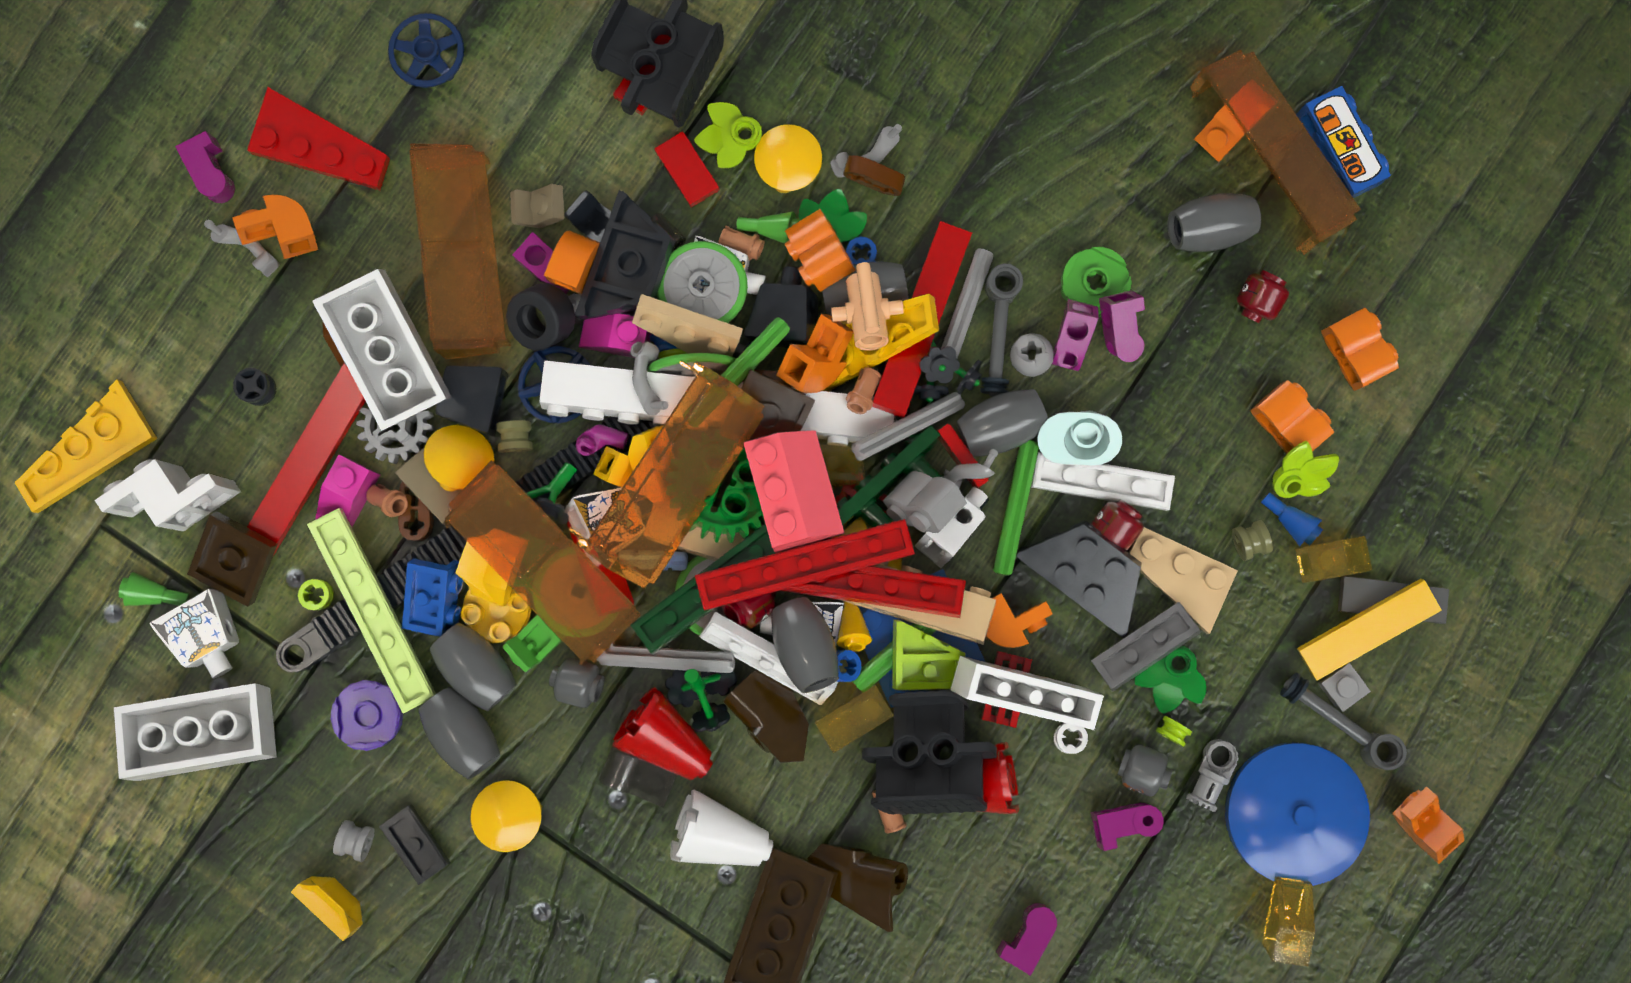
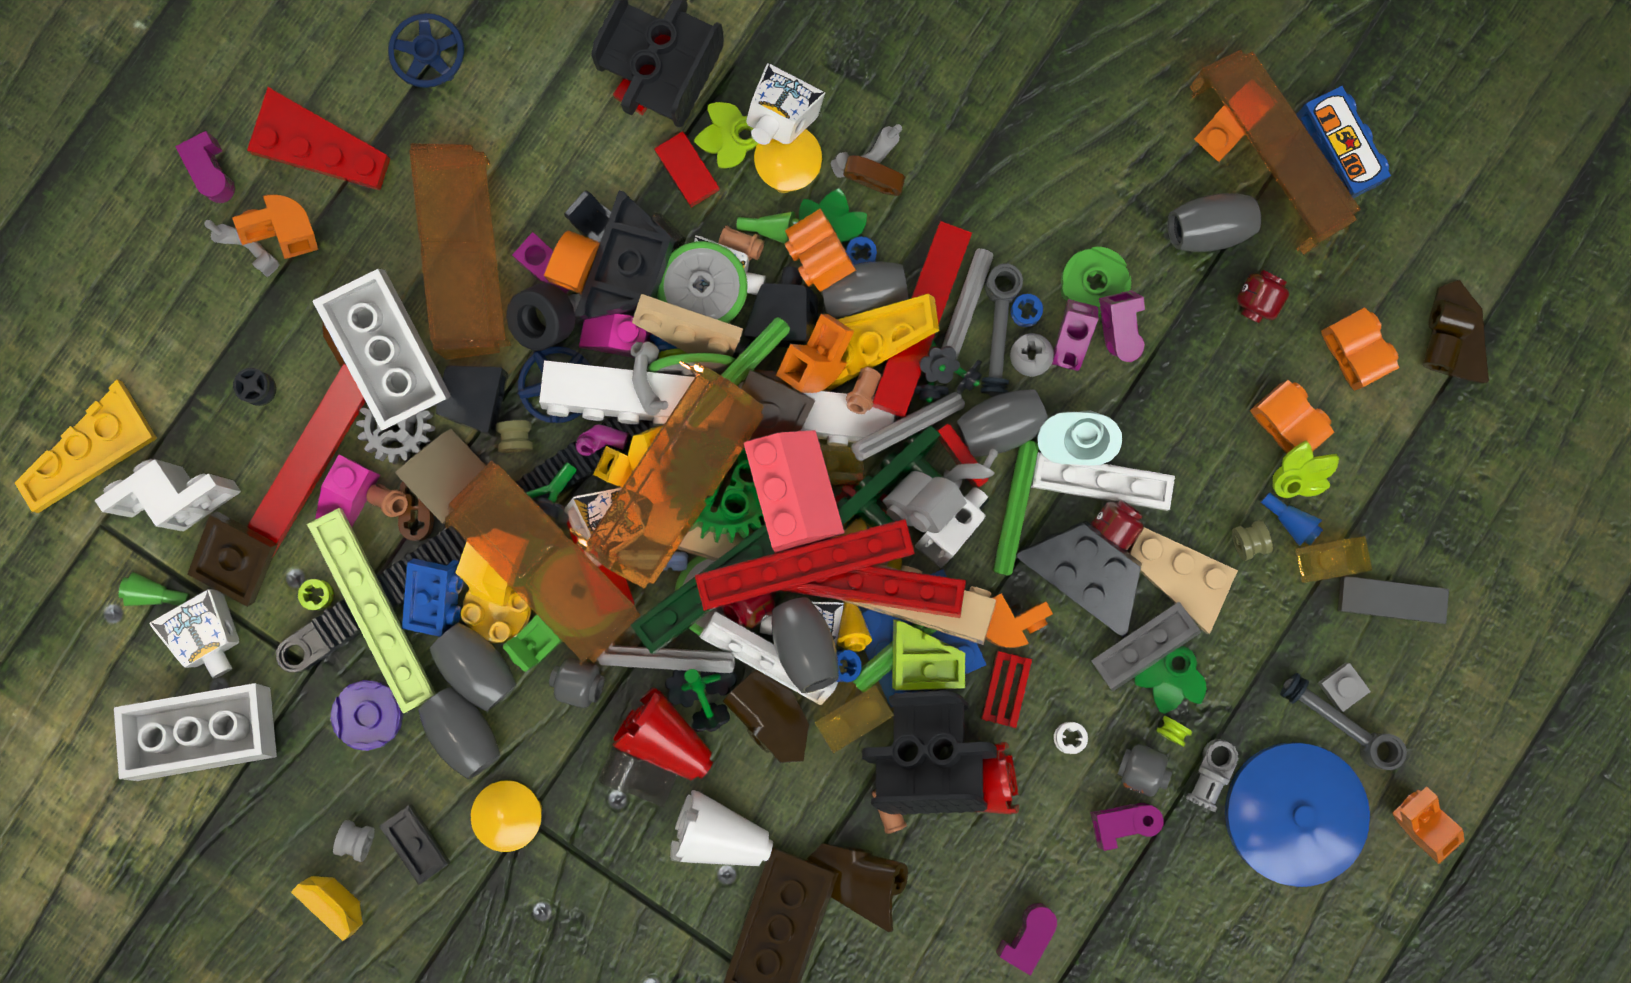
(456, 456): yellow dish -> none
(537, 207): dark tan bracket -> none
(782, 107): none -> white torso
(867, 309): light nougat pin -> none
(1026, 693): white brick -> none
(1036, 308): none -> blue bush
(1290, 922): clear yellow slope -> none
(1369, 629): yellow tile -> none
(1457, 335): none -> dark brown panel

